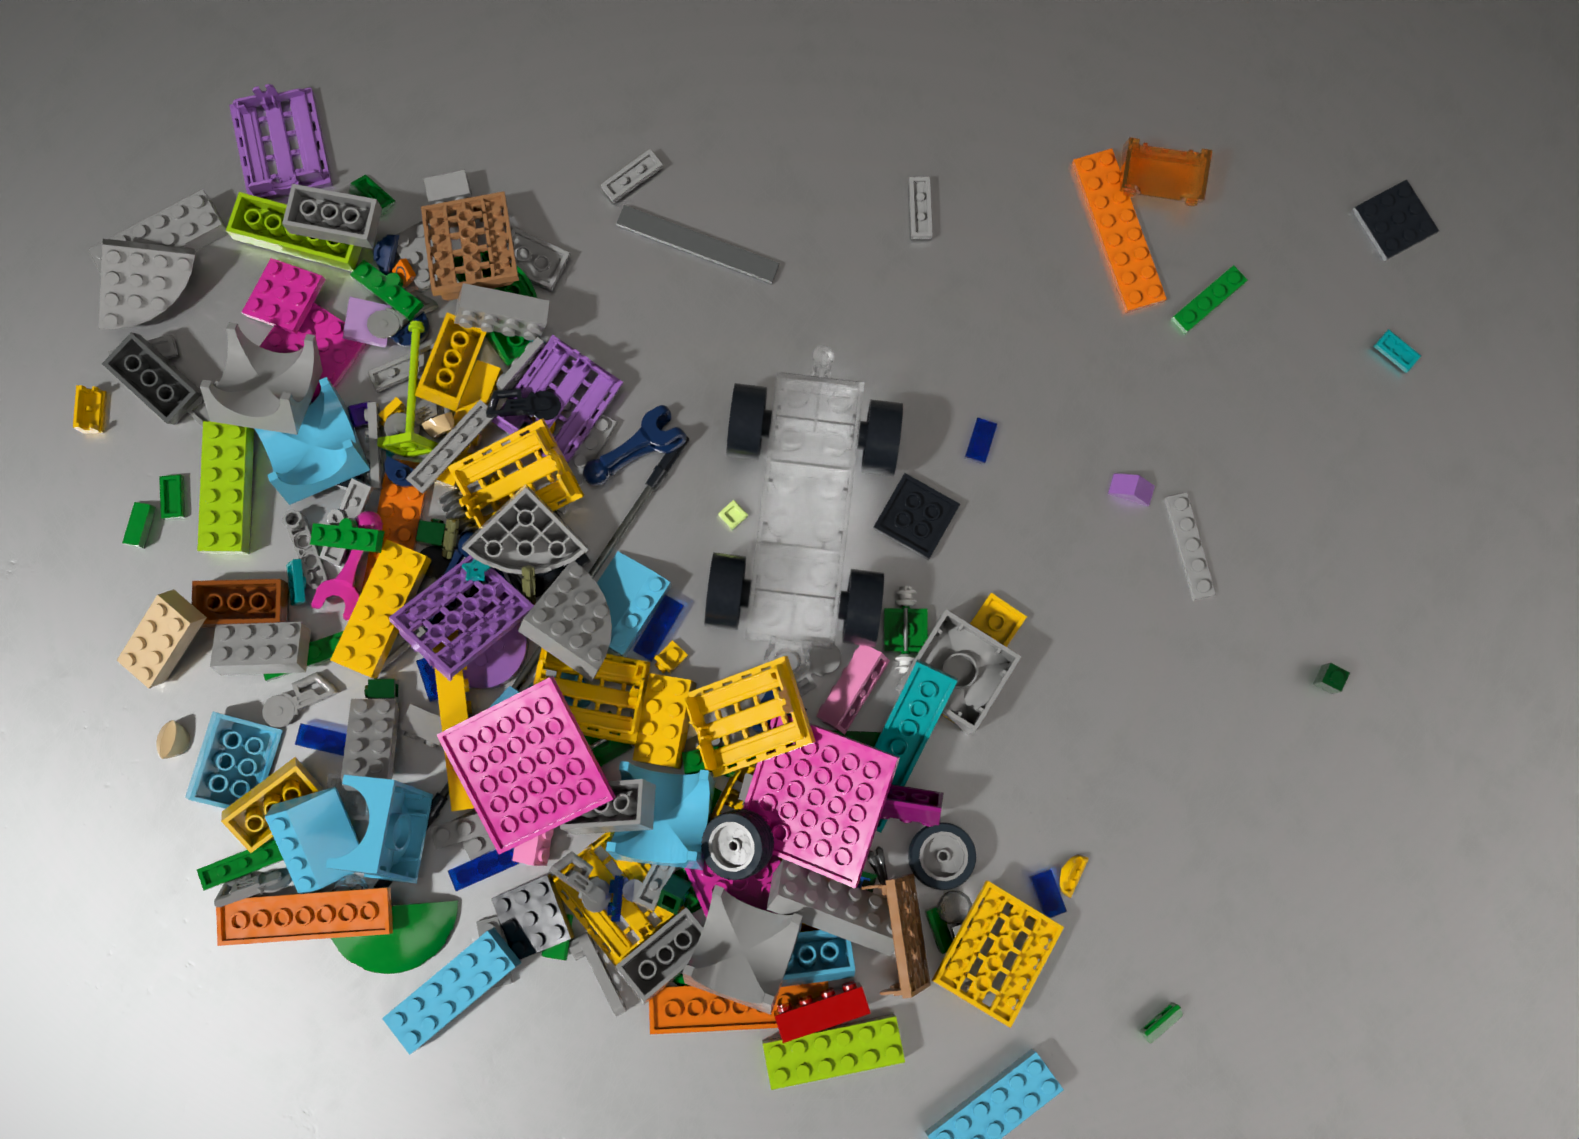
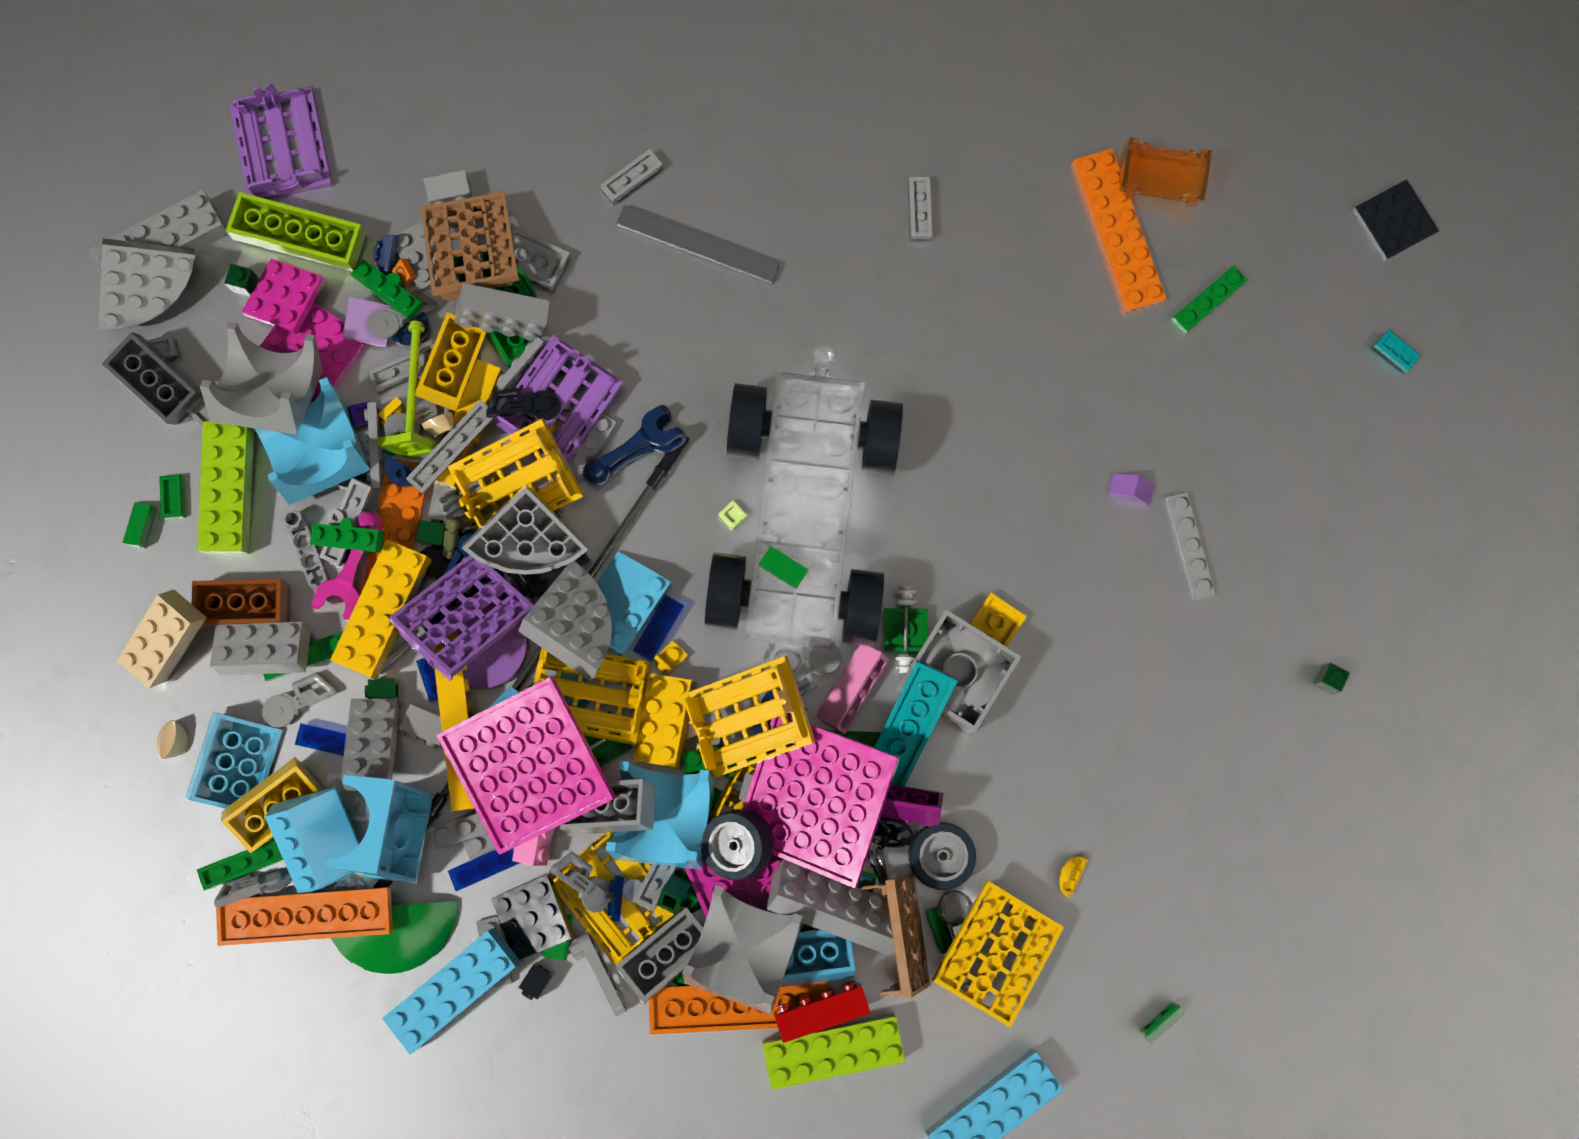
(89, 409): yellow hinge -> none
(241, 280): none -> dark green brick
(296, 582): teal plate -> none
(332, 216): light grey brick -> none
(368, 188): green slope -> none
(475, 575): teal plate -> none
(528, 583): olive axle -> none
(535, 981): none -> black brick
(783, 567): none -> green tile
(890, 832): none -> black wheel
(916, 516): black plate -> none
(980, 441): clear blue plate -> none
(1048, 893): clear blue plate -> none

